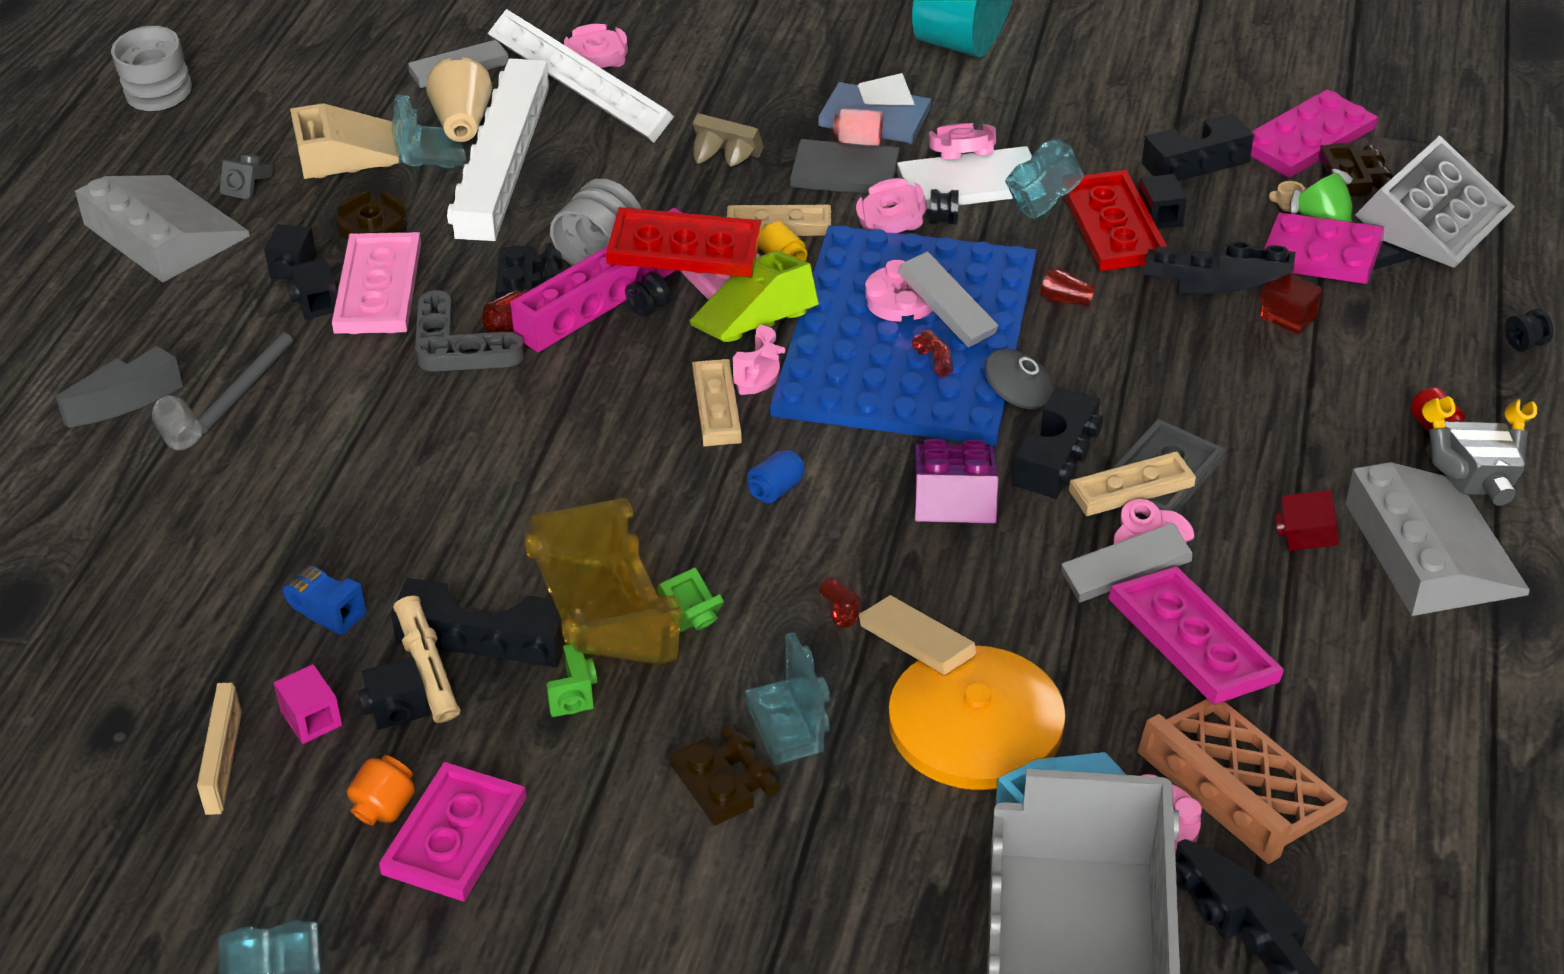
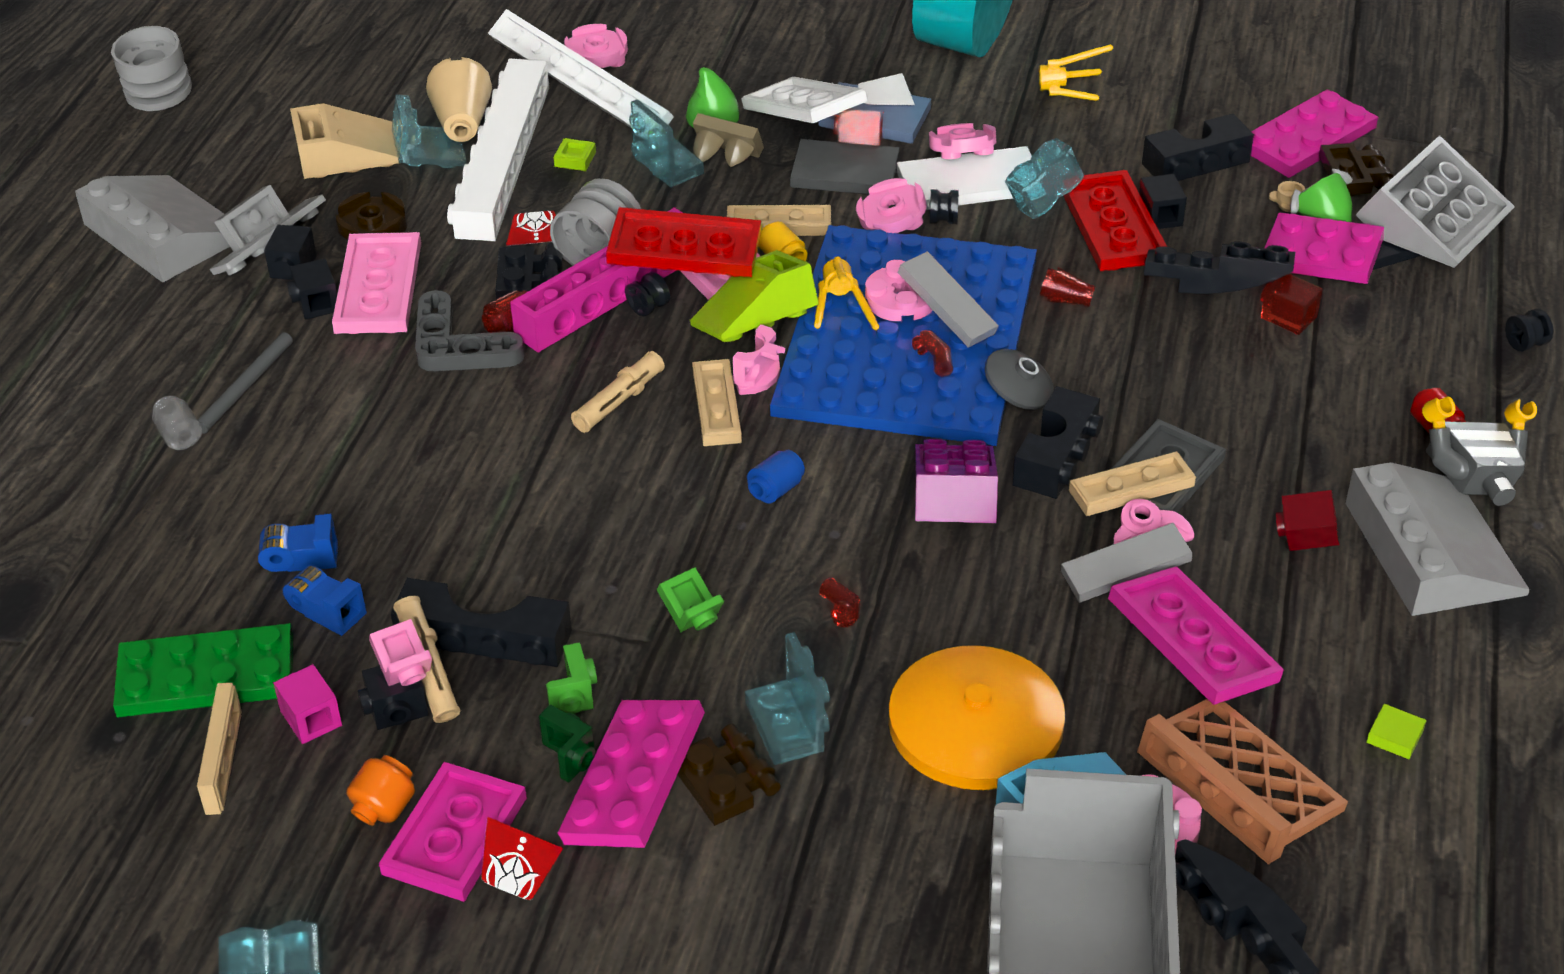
(120, 388): dark grey slope -> none
(186, 668): none -> green plate
(240, 174): dark grey bracket -> none
(253, 223): none -> light grey bracket
(299, 546): none -> blue leg
(401, 654): none -> bright pink bracket
(488, 54): light grey tile -> none
(516, 859): none -> red sticker
(530, 228): none -> red sticker
(569, 738): none -> dark green bracket
(574, 154): none -> lime tile
(602, 585): clear yellow windscreen -> none
(628, 382): none -> tan pin
(632, 773): none -> dark pink plate
(659, 150): none -> clear light blue bracket
(712, 98): none -> bright green hat
(804, 99): none -> white tile
(839, 281): none -> yellow plant
(917, 634): tan tile -> none
(1054, 76): none -> yellow plant
(1396, 731): none -> lime tile

